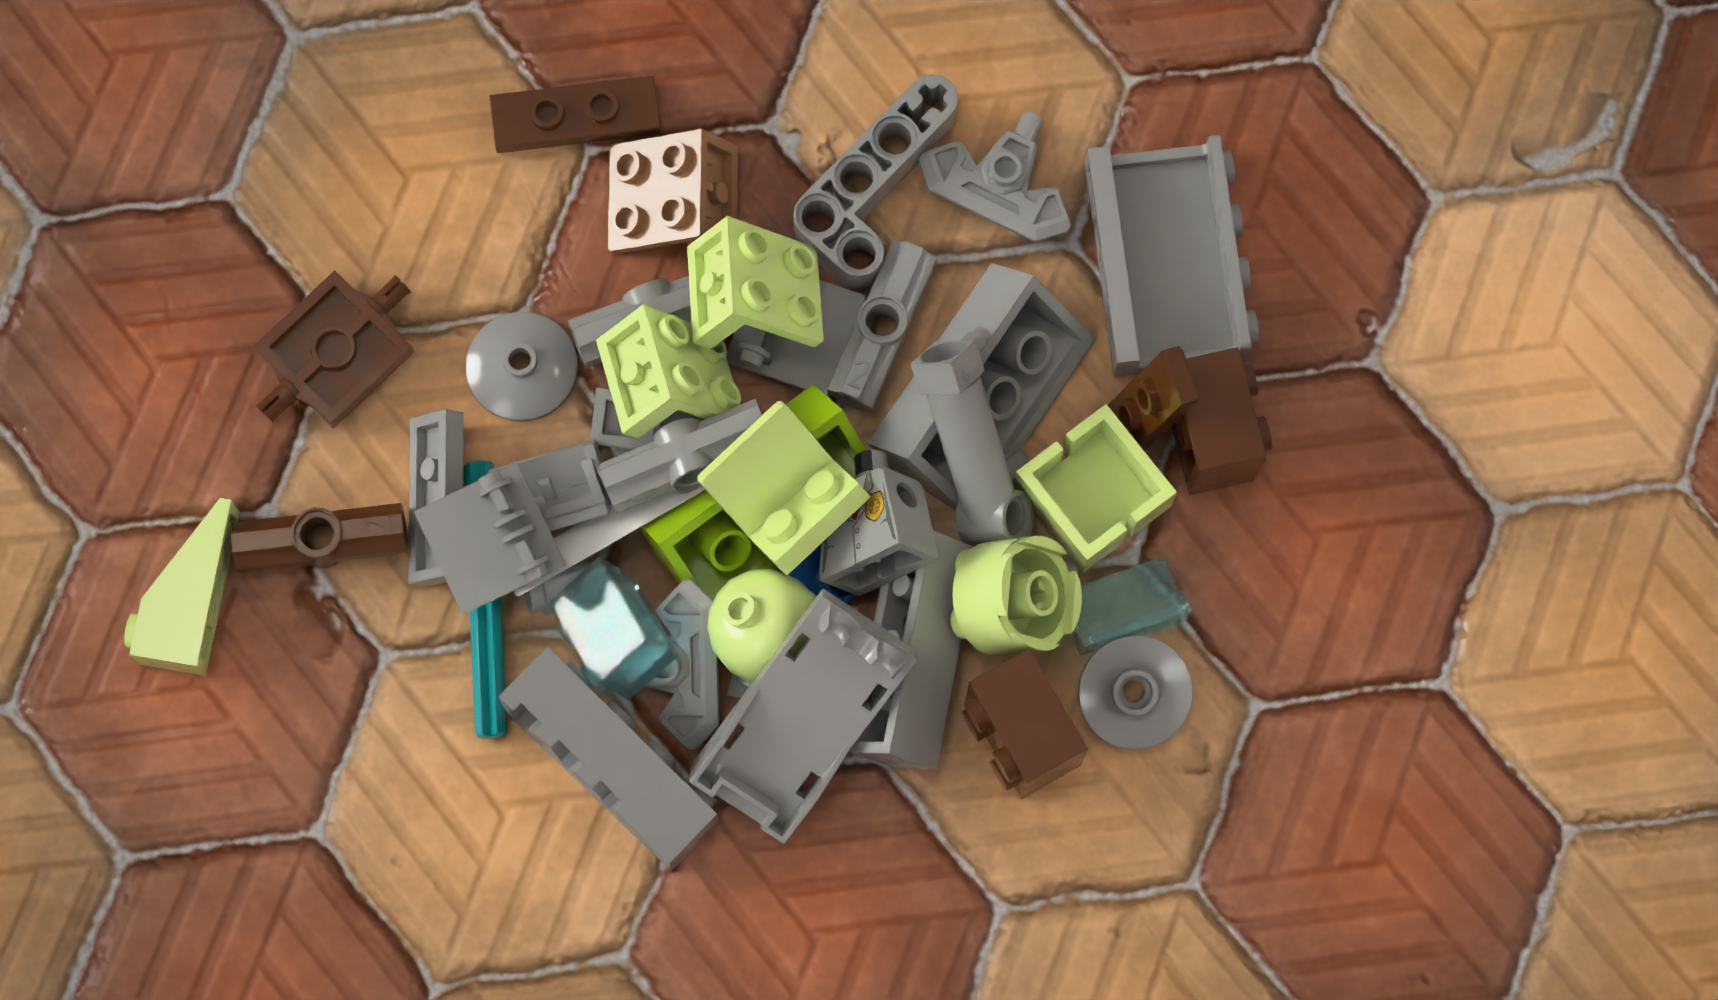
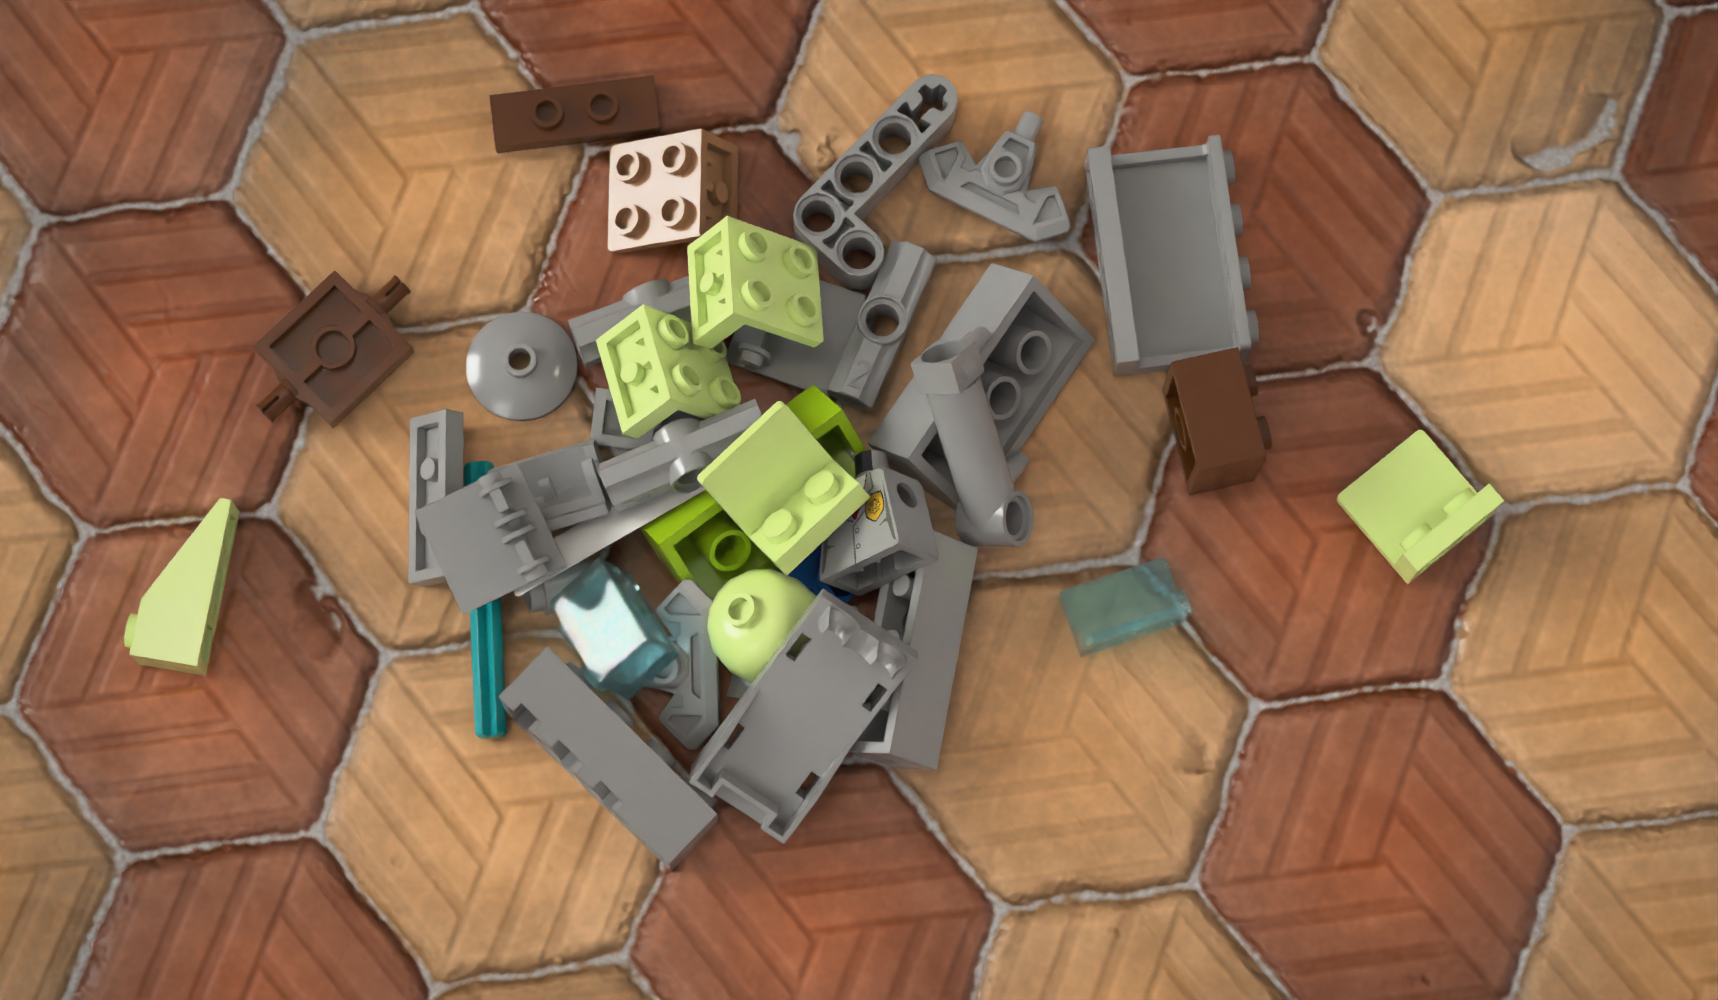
(282, 540): reddish brown piece -> none
(1015, 596): yellowish green brick -> none
(1023, 725): reddish brown brick -> none
(1096, 491): yellowish green piece -> none
(1156, 397): reddish brown plate -> none
(1156, 712): light grey dish -> none
(1416, 505): none -> yellowish green bracket

